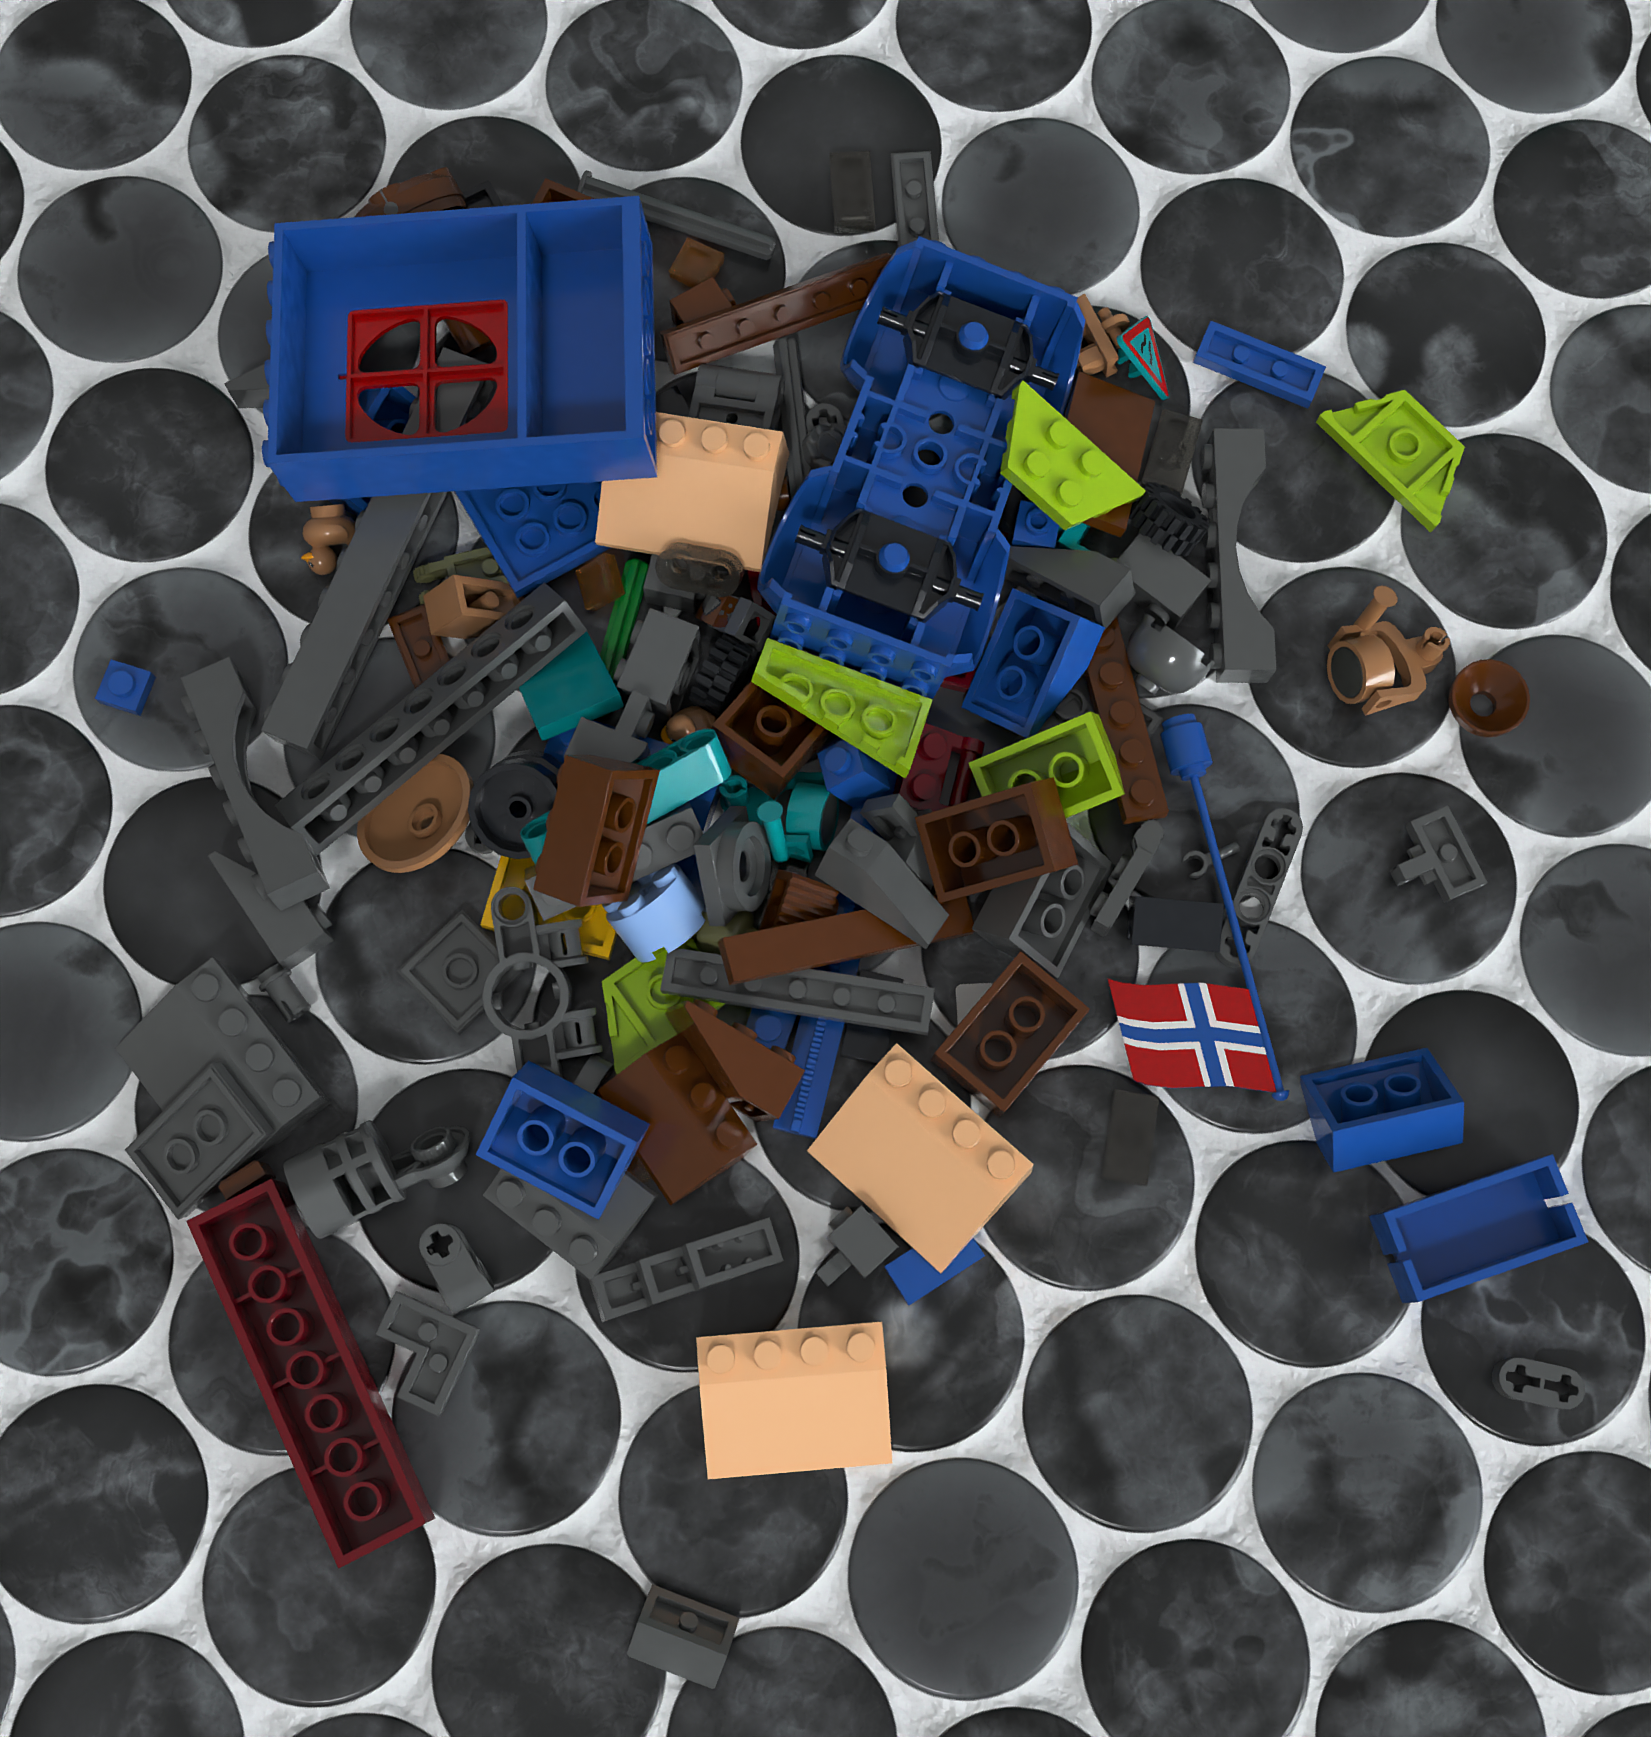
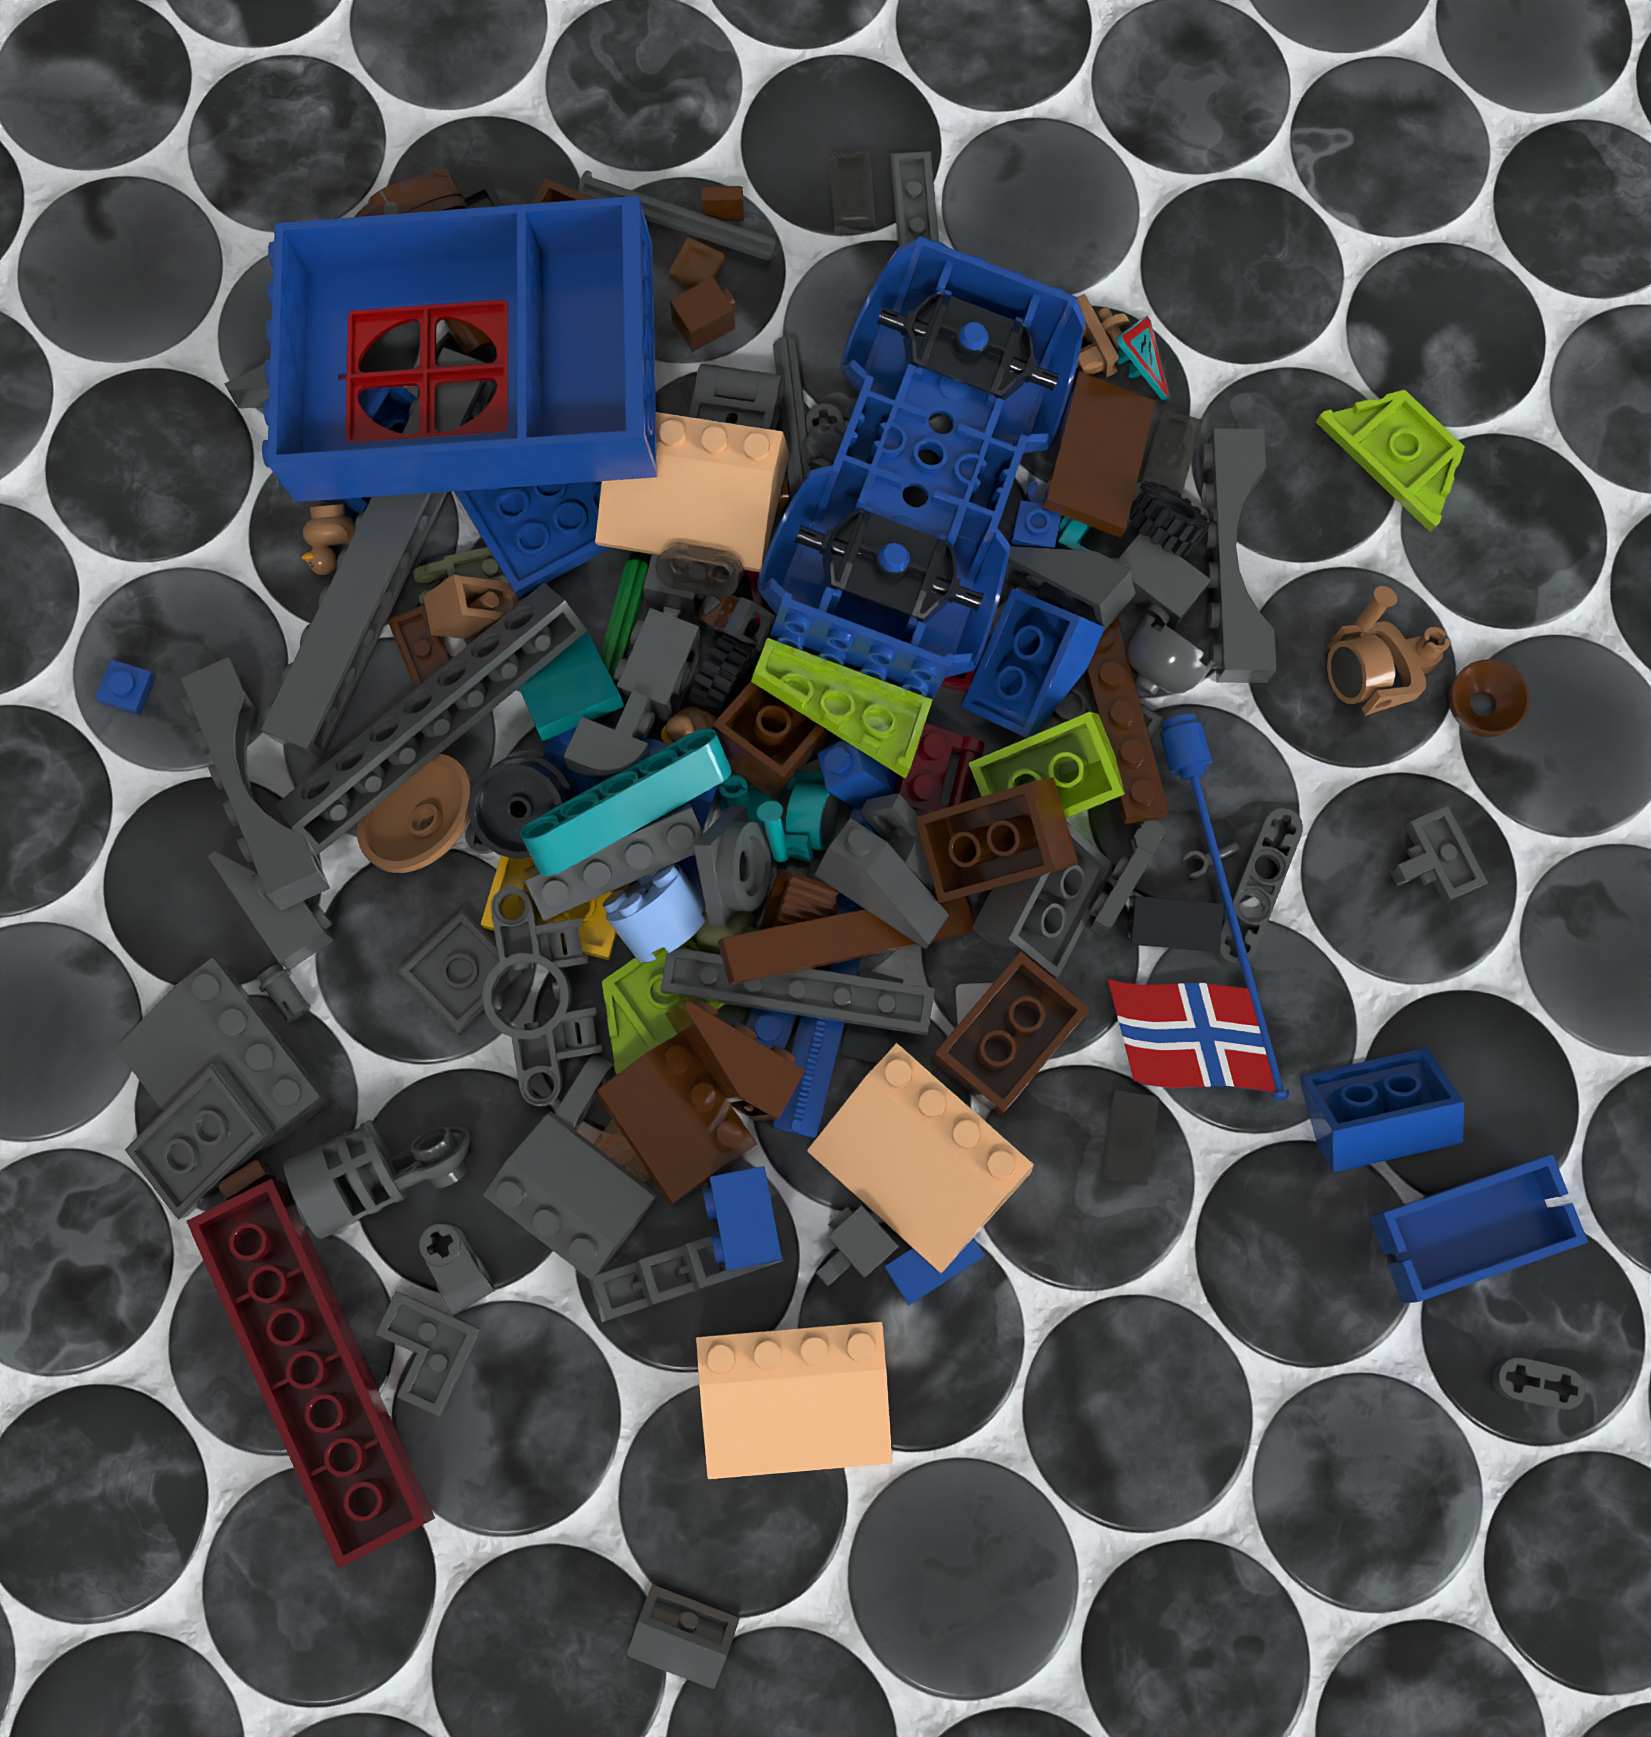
(562, 1139): blue slope -> none
(595, 830): reddish brown slope -> none
(600, 582): clear orange tile -> none
(723, 202): none -> reddish brown tile
(744, 1219): none -> blue brick
(771, 315): reddish brown tile -> none
(1060, 465): lime wing -> none
(1259, 364): blue plate -> none

